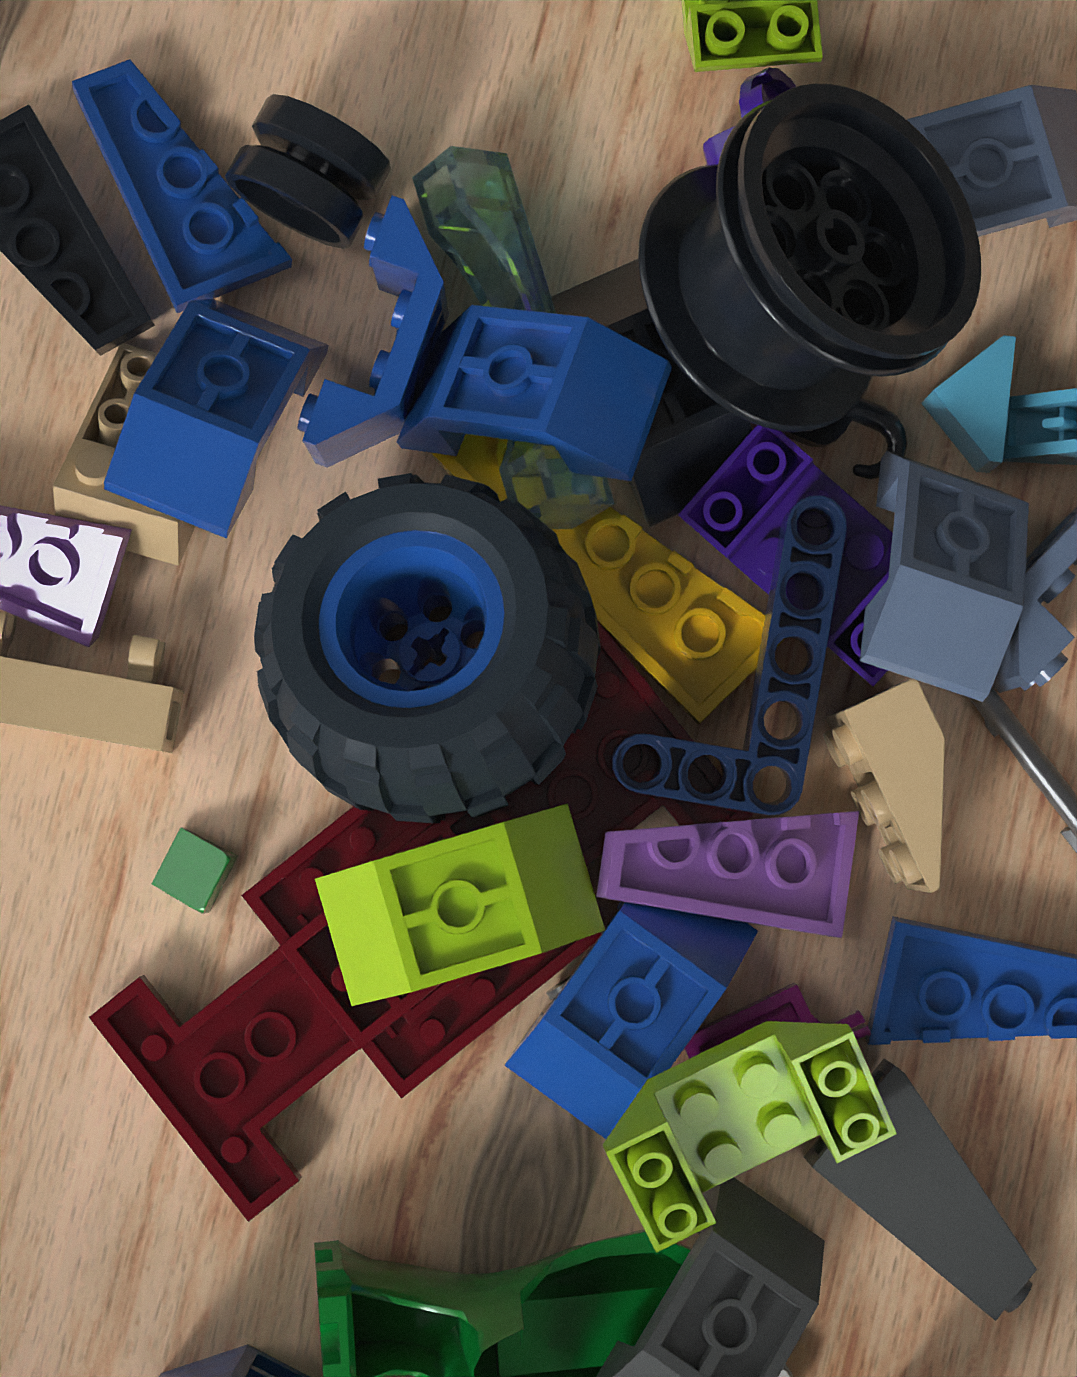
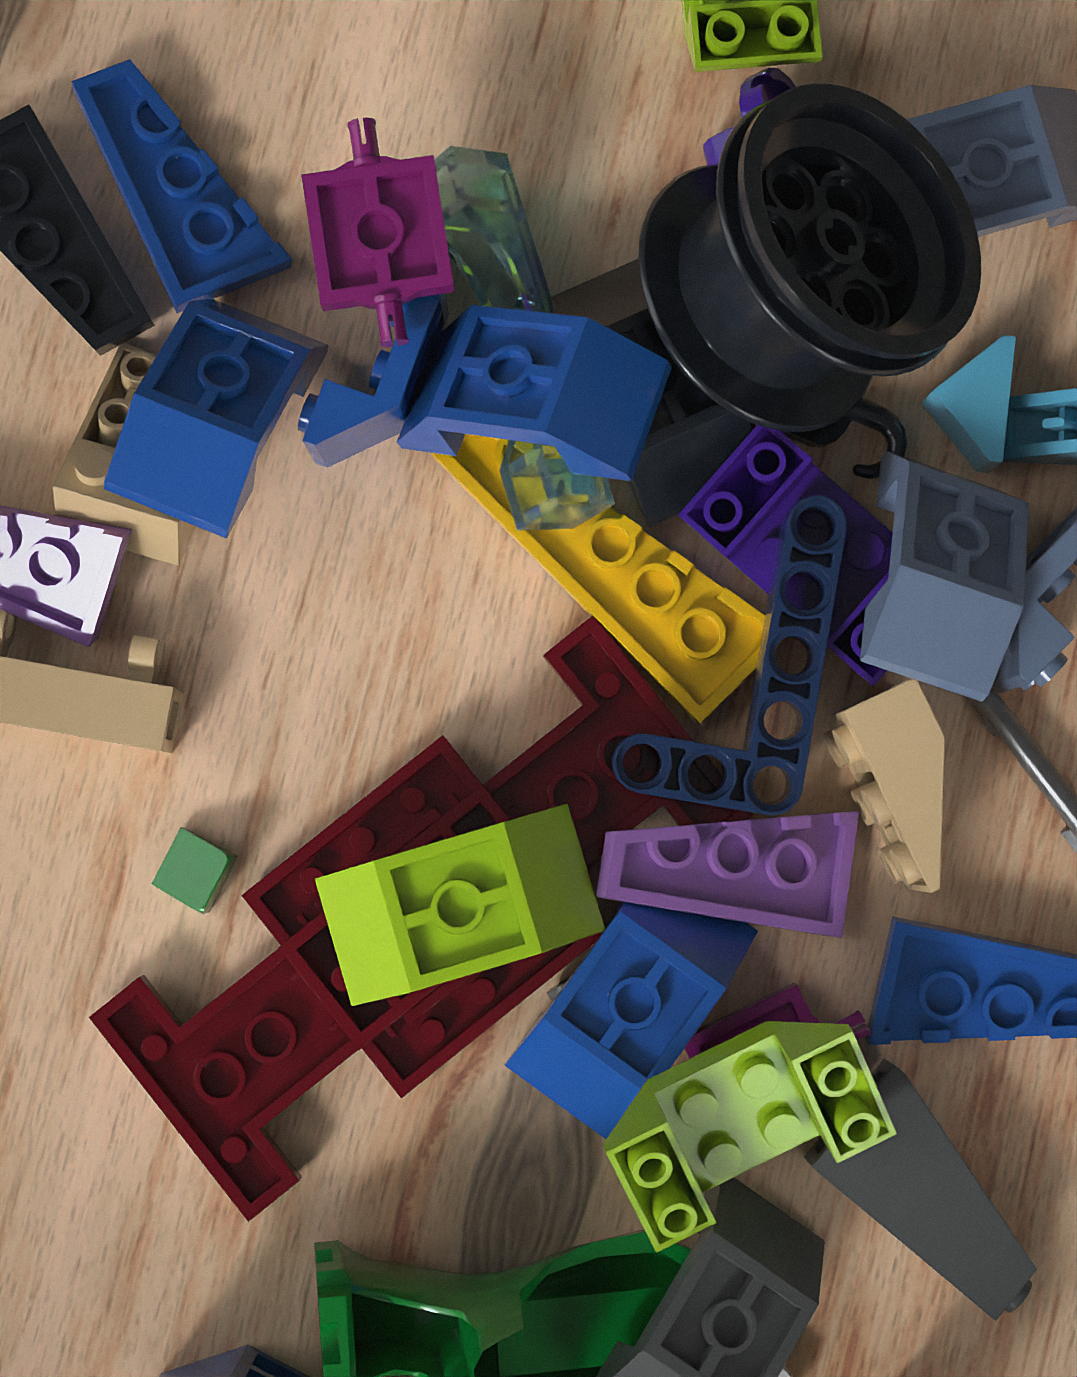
(308, 171): black wheel -> none
(377, 232): none -> magenta plate
(441, 733): black wheel -> none

